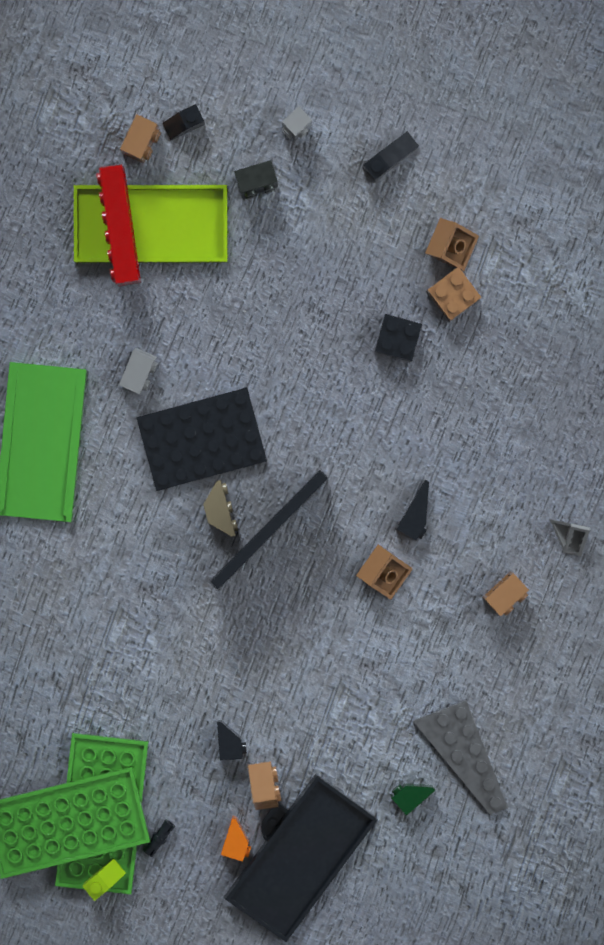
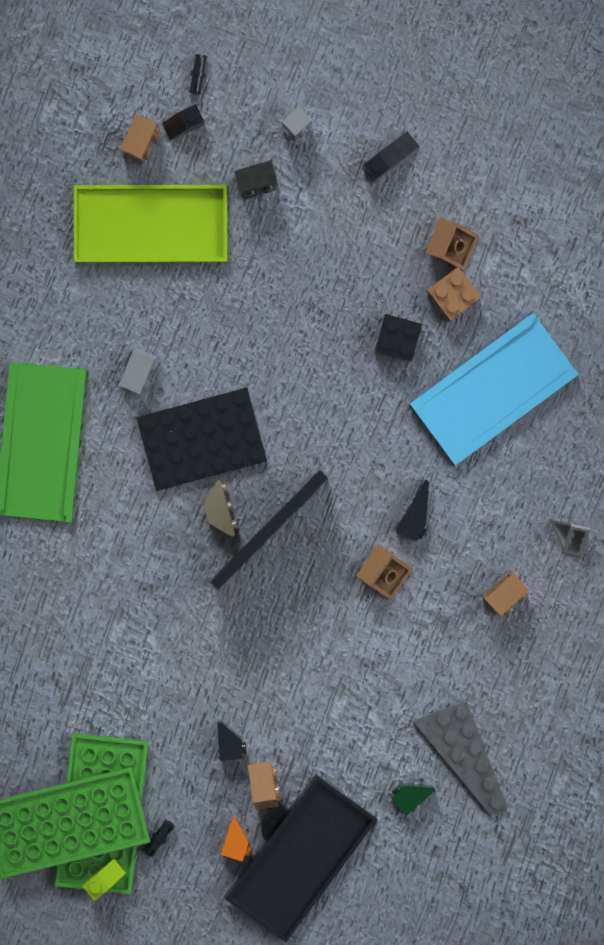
(120, 225): red brick -> none
(198, 74): none -> black pin
(494, 389): none -> medium azure piece

